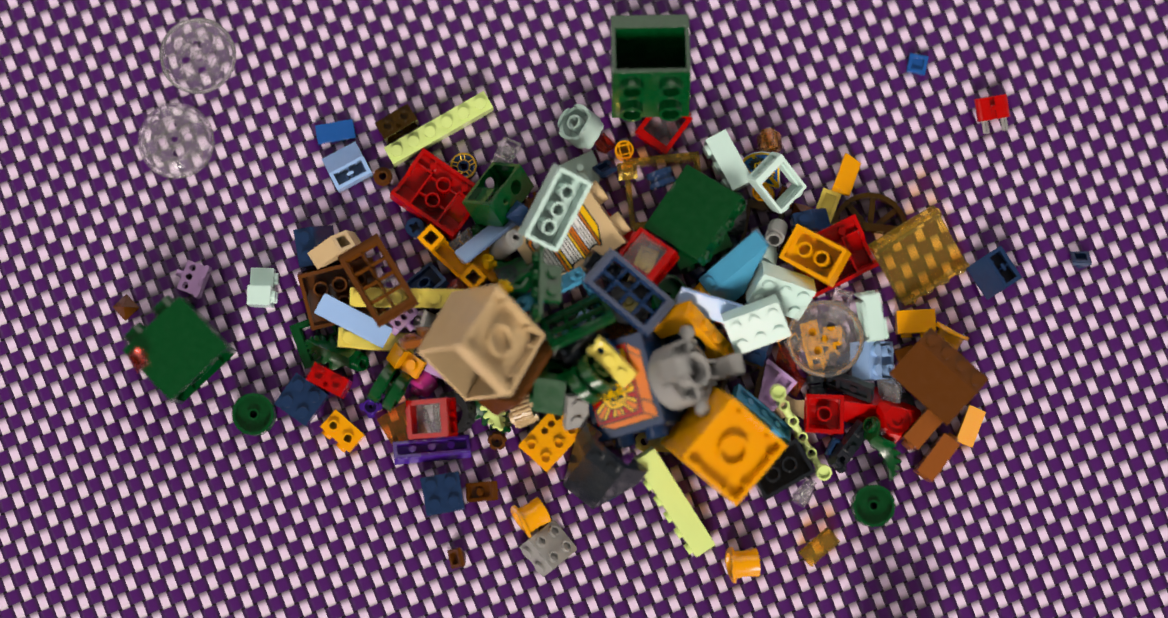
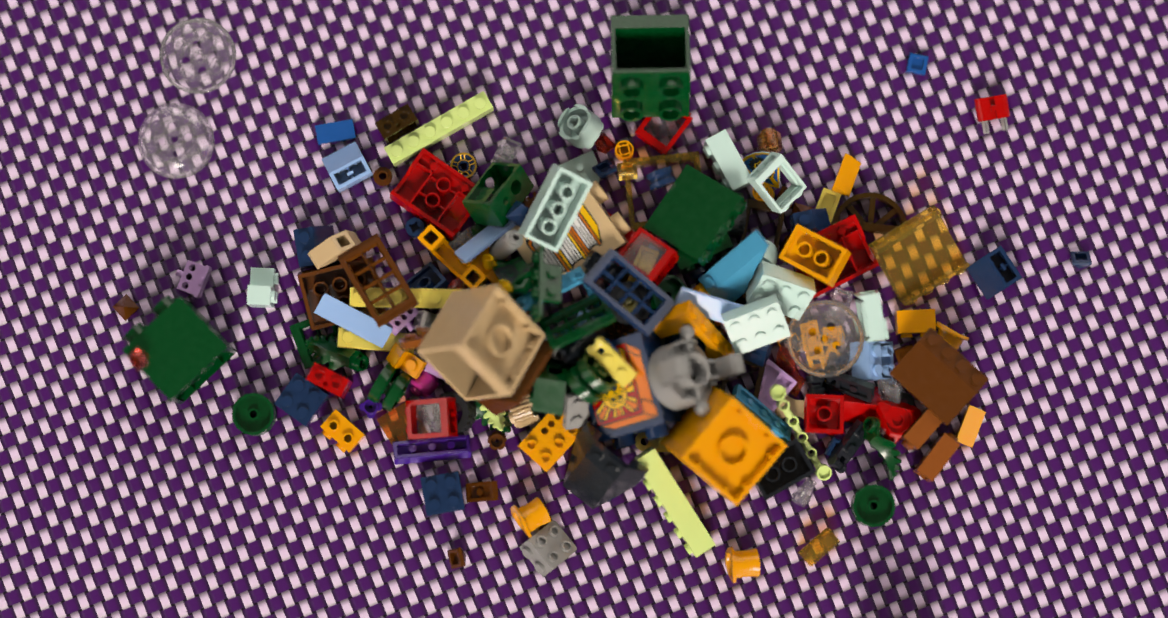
(776, 232): light grey brick -> none

